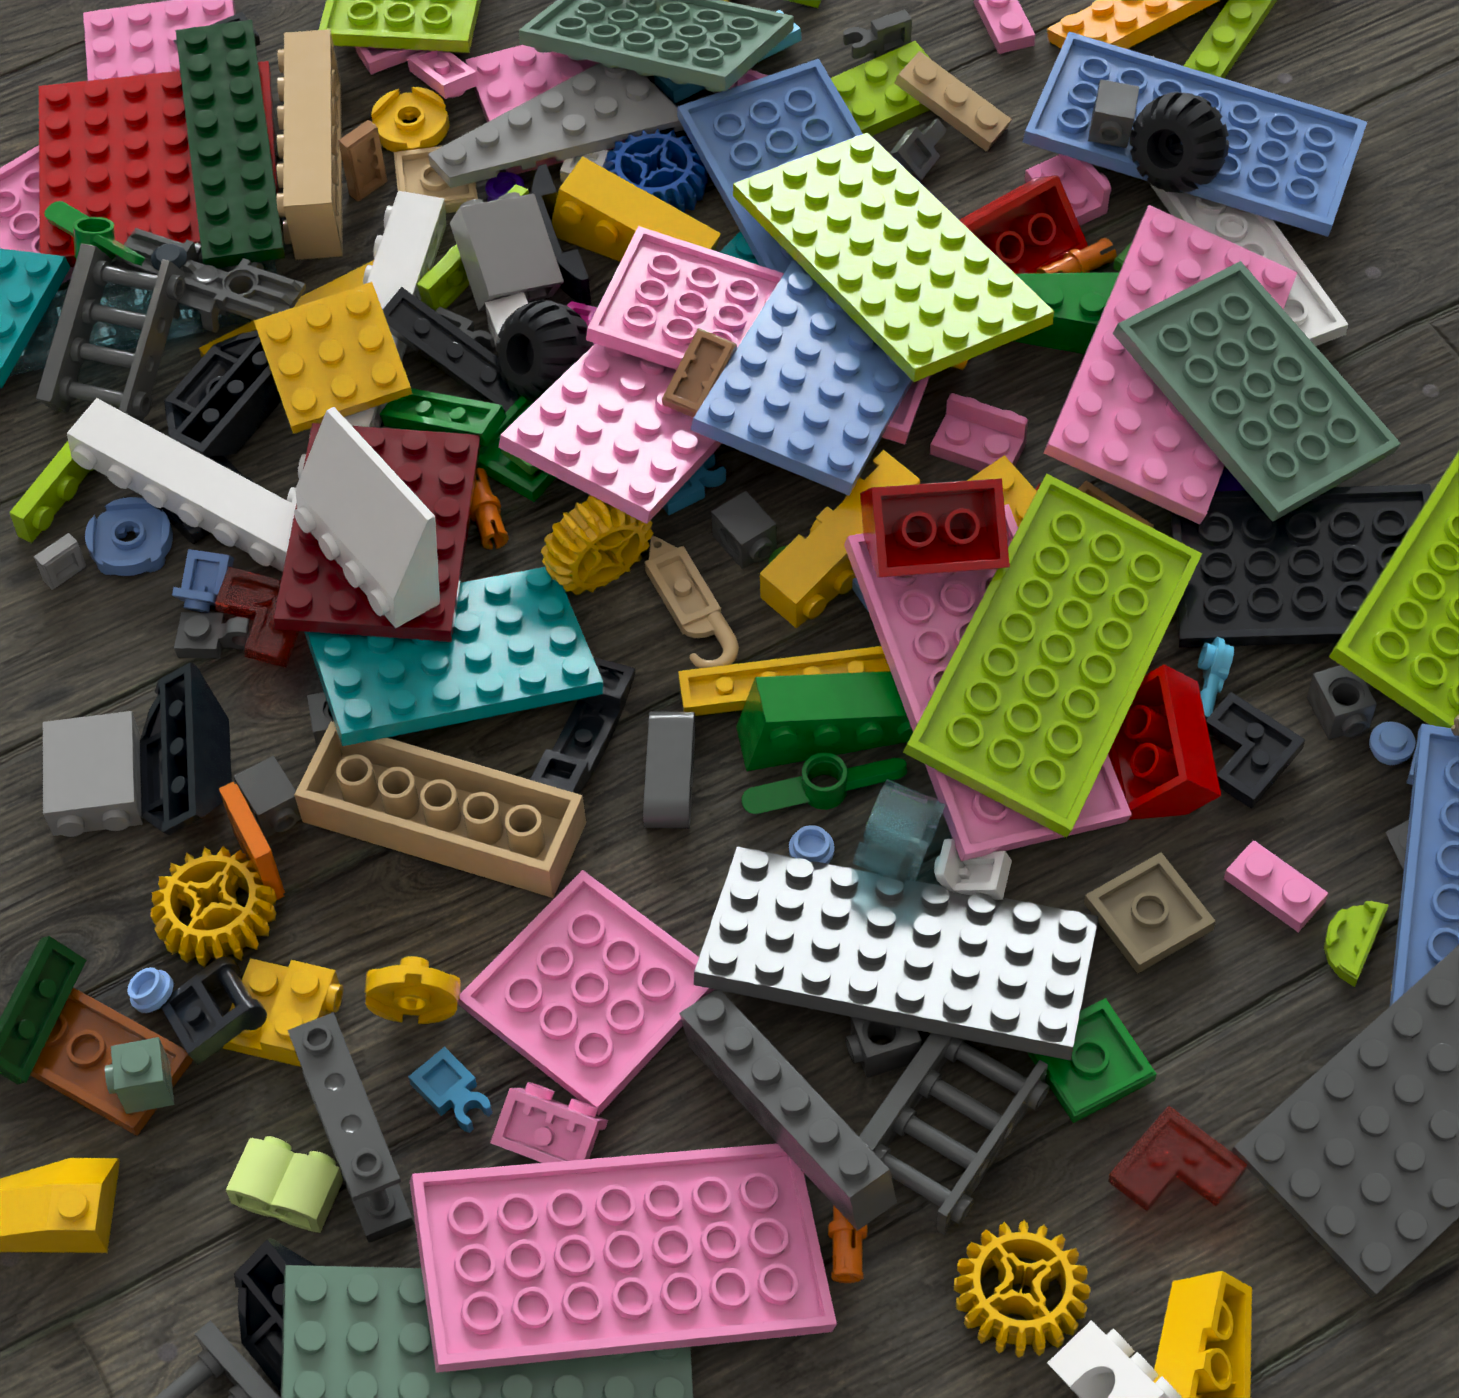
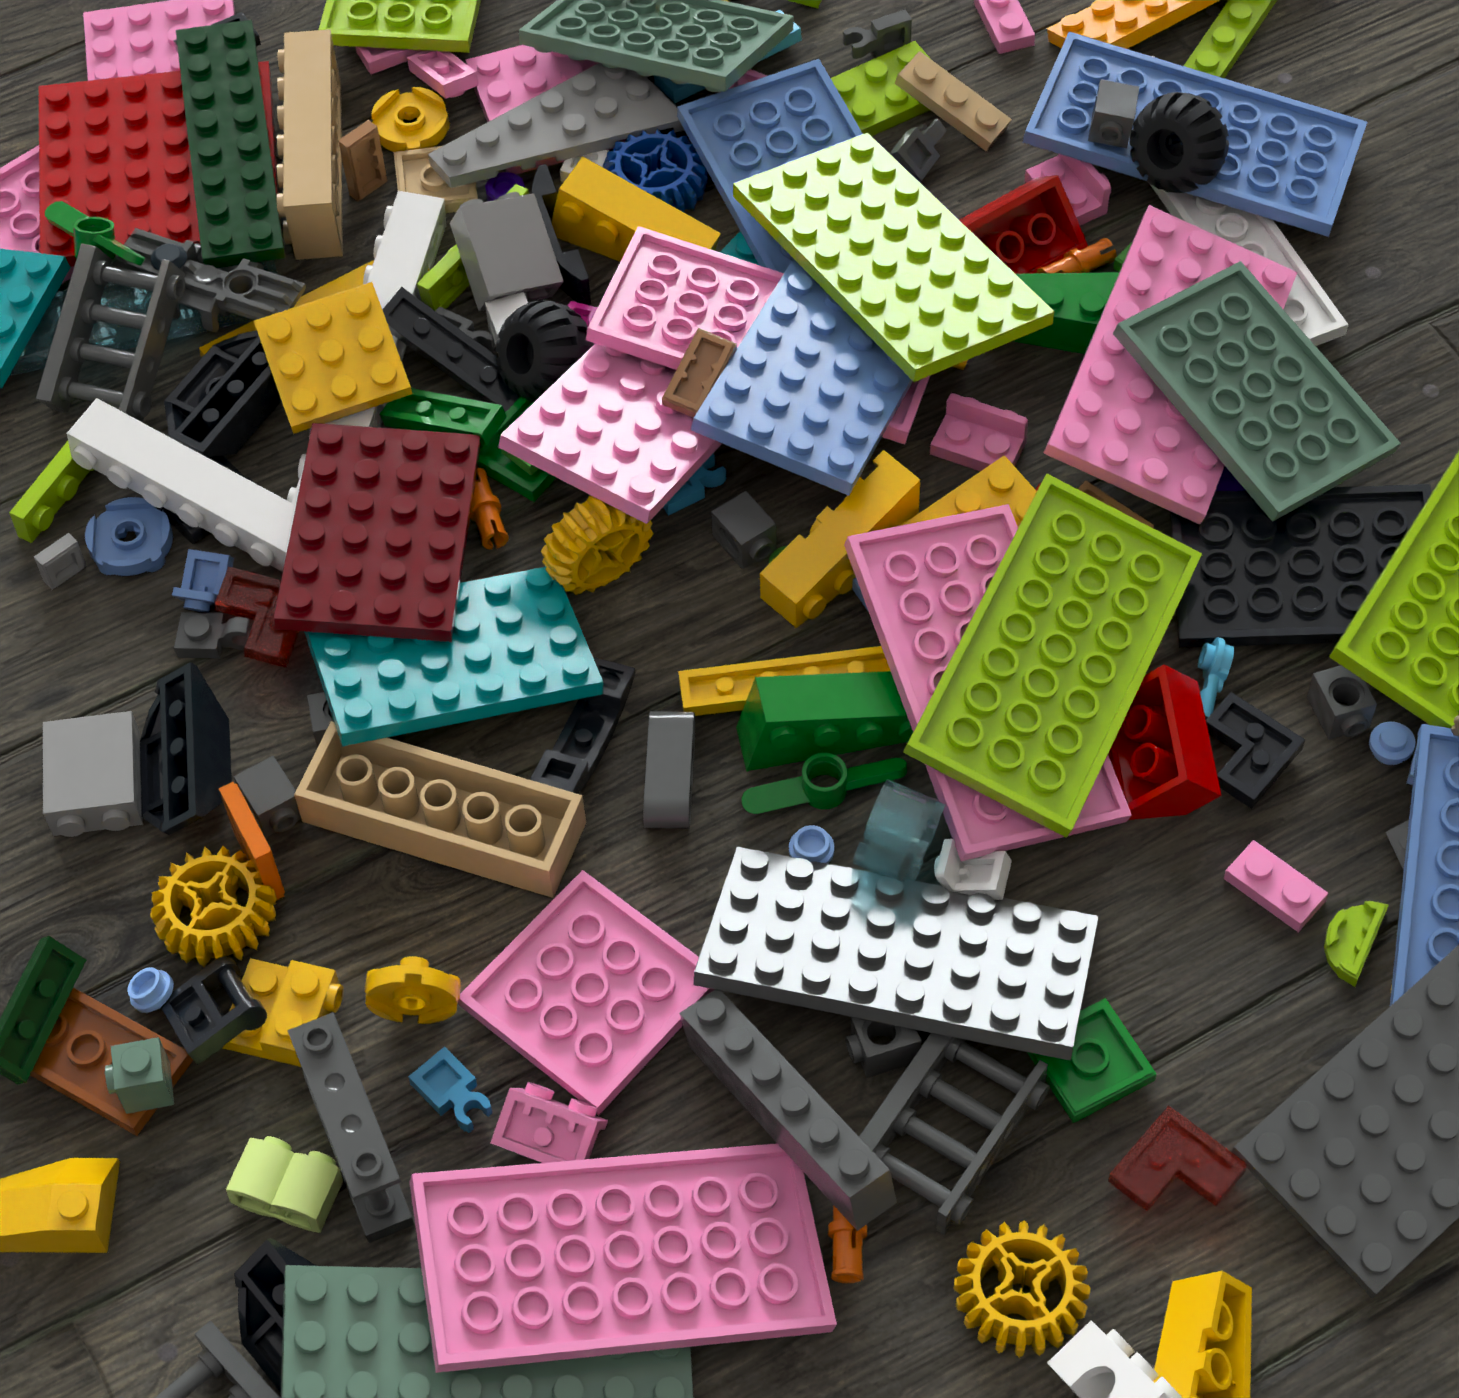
(369, 522): white slope -> none
(689, 600): tan plate -> none
(935, 527): red slope -> none
(1149, 912): dark tan plate -> none

